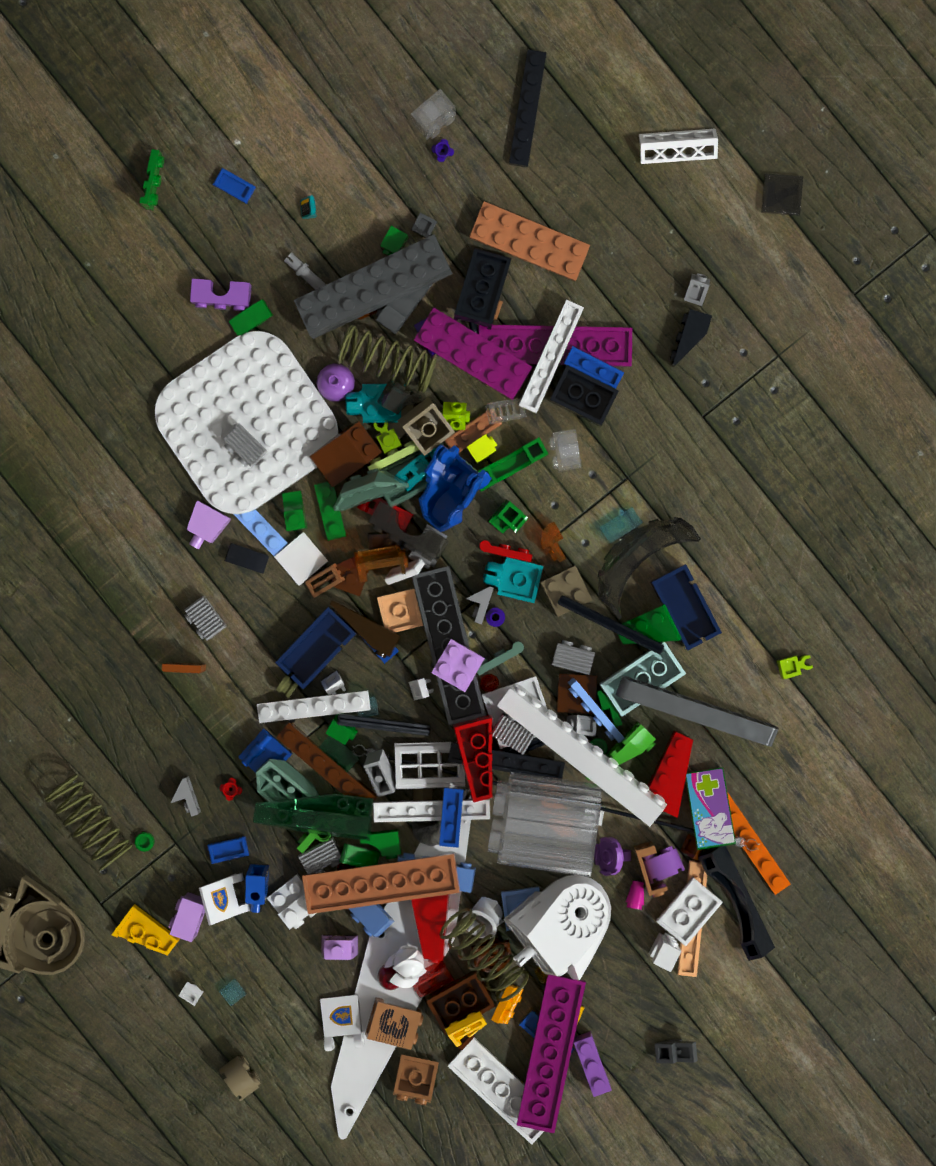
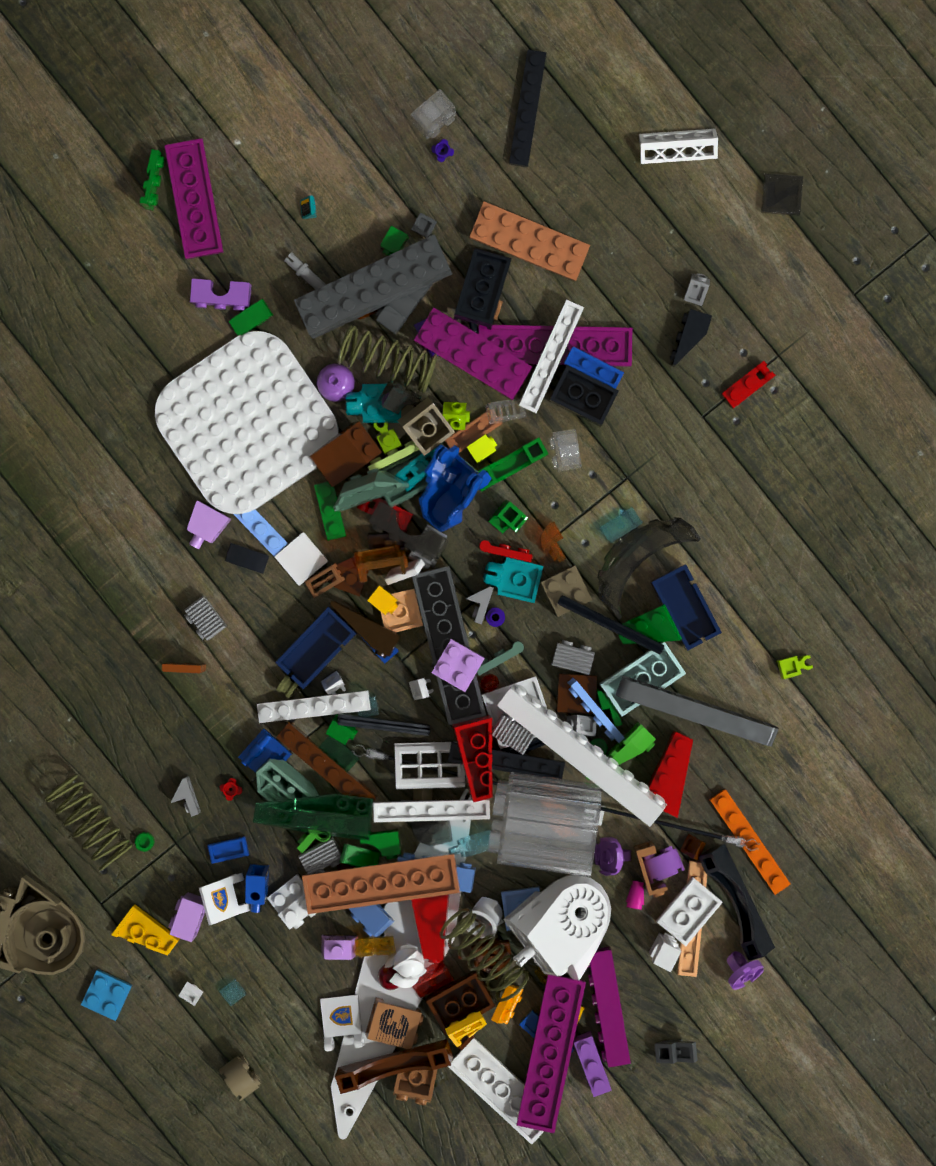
(106, 994): none -> dark azure plate
(194, 198): none -> magenta plate
(234, 186): blue tile -> none
(244, 445): light grey brick -> none
(294, 511): green arch -> none
(375, 946): none -> clear yellow hinge
(380, 773): light grey brick -> none
(383, 601): none -> yellow brick
(424, 1057): none -> reddish brown arch
(451, 817): blue plate -> none
(472, 844): none -> clear light blue hinge
(609, 1008): none -> magenta brick
(710, 808): tile -> none
(743, 970): none -> medium lavender tile
(747, 385): none -> red plate

